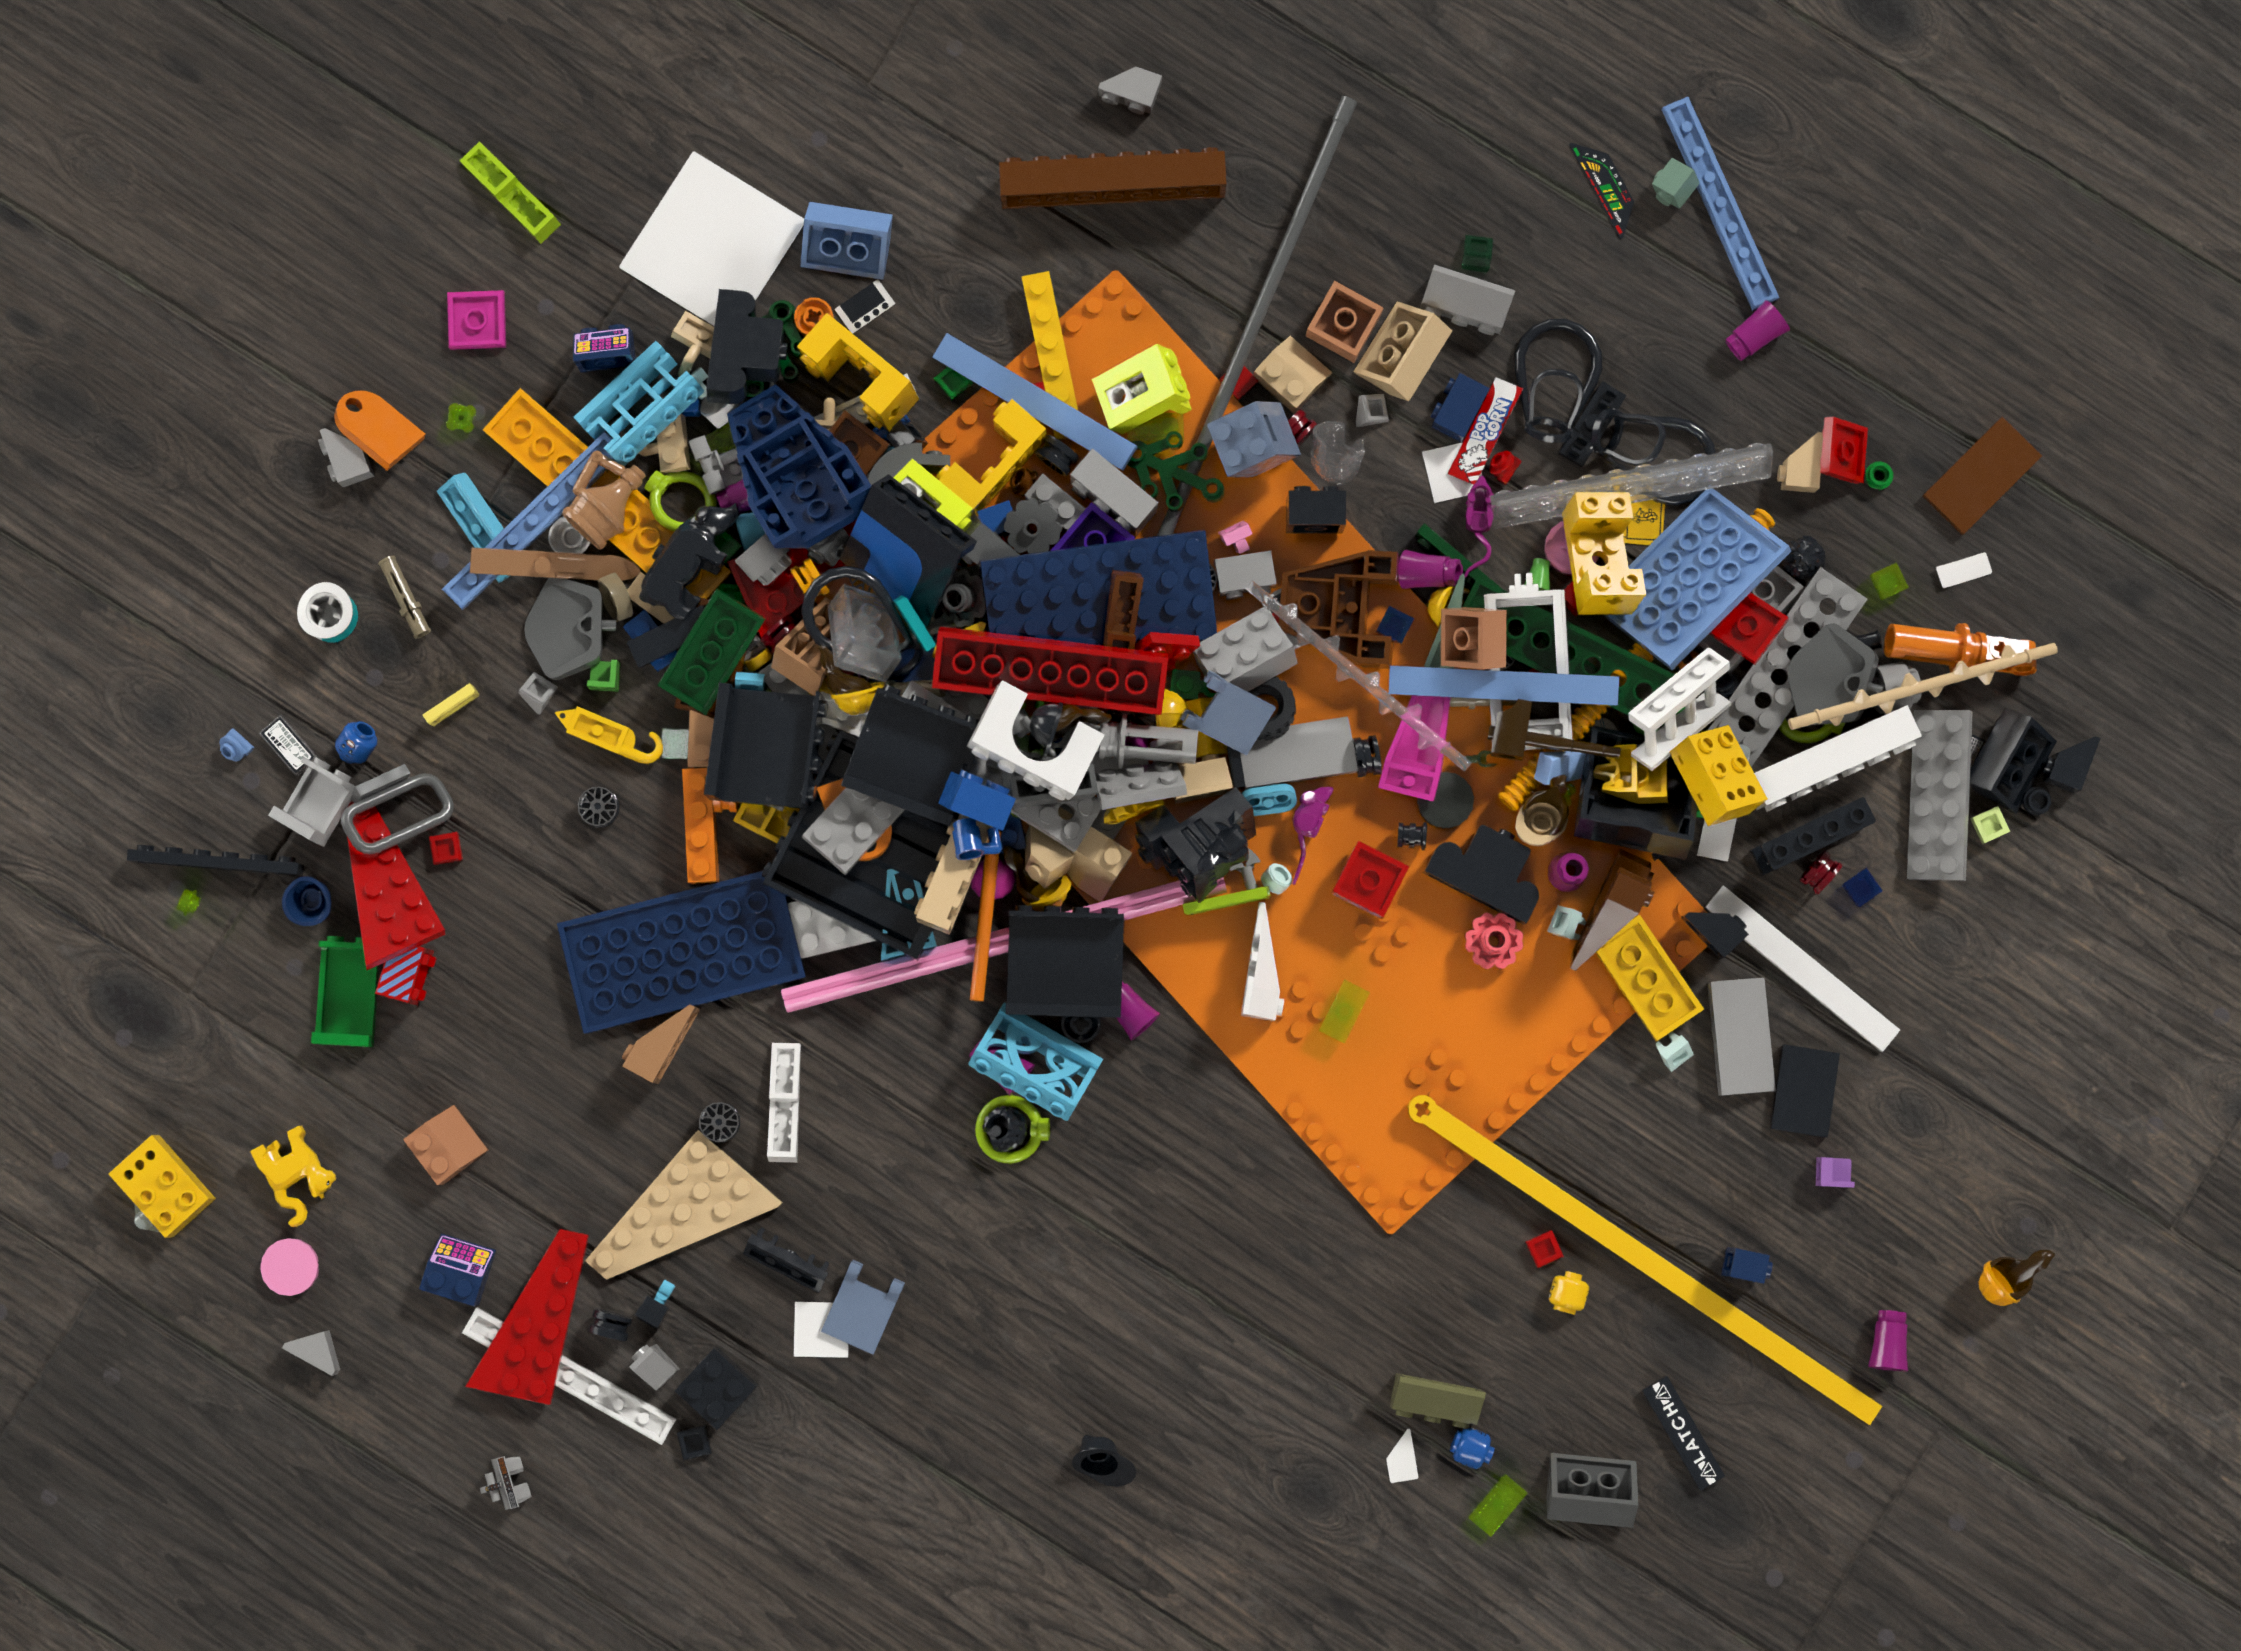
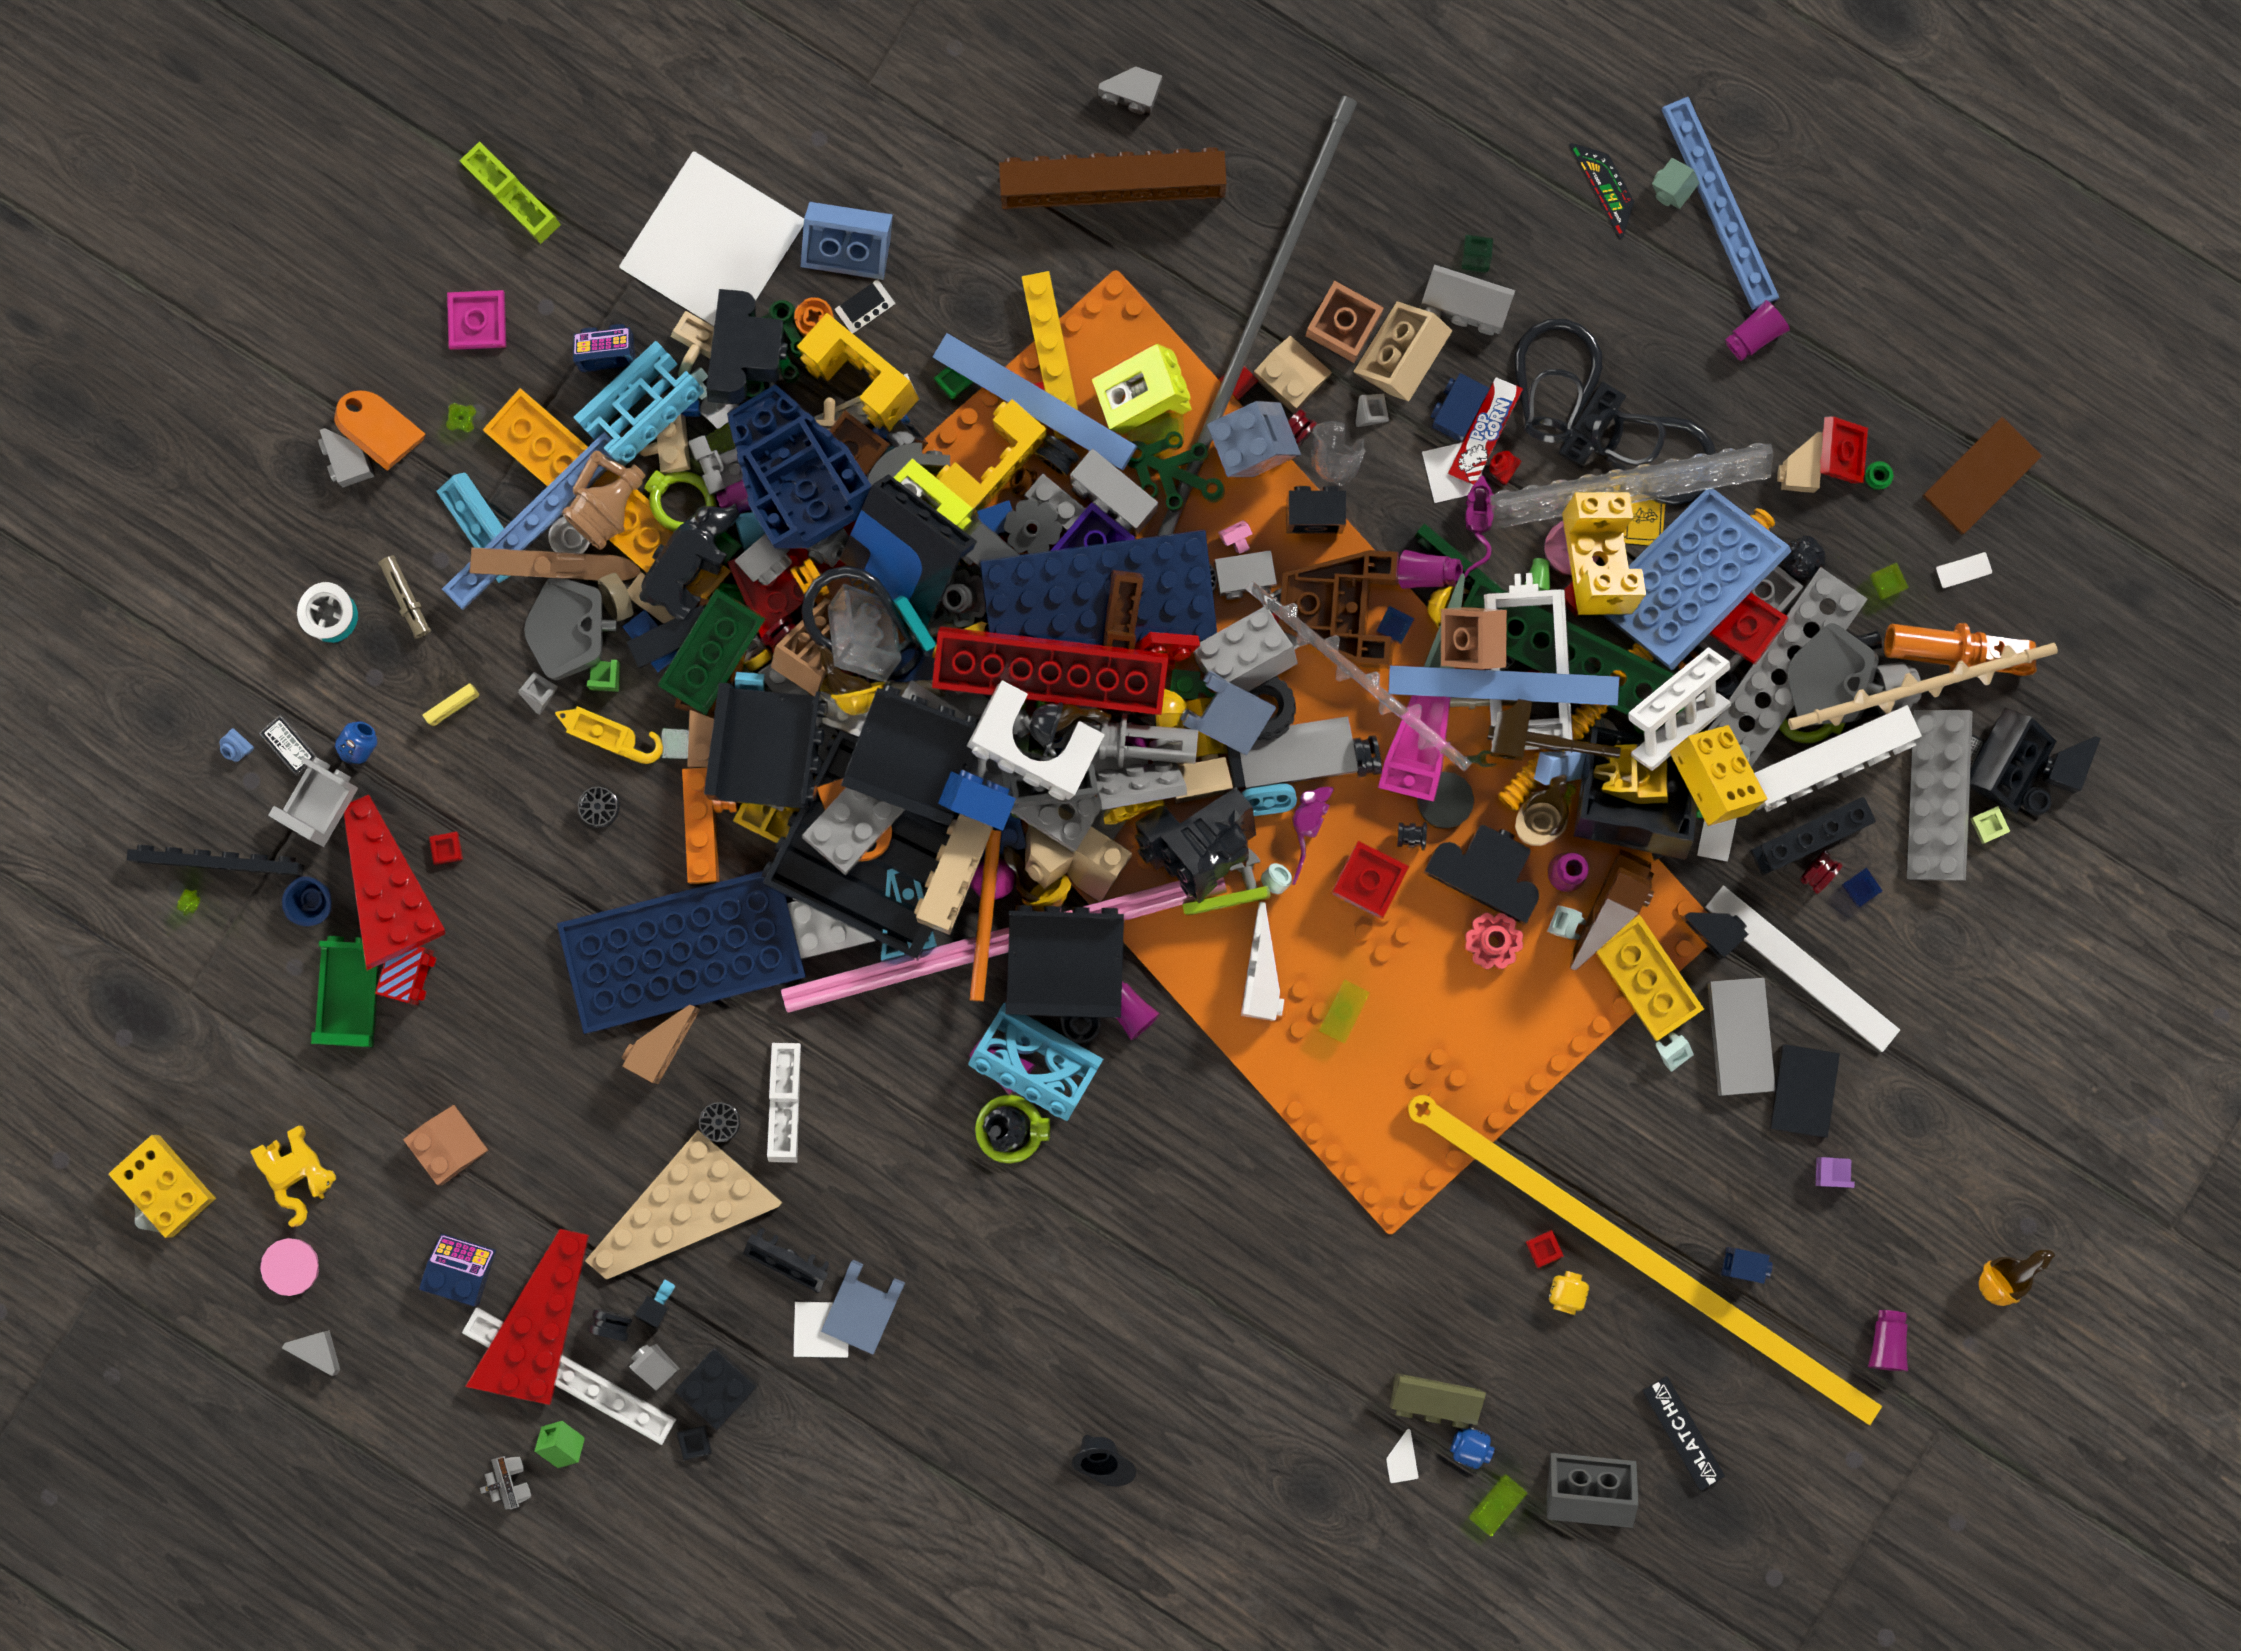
(385, 788): dark grey bar -> none
(559, 1444): none -> bright green panel
(969, 842): blue piece -> none

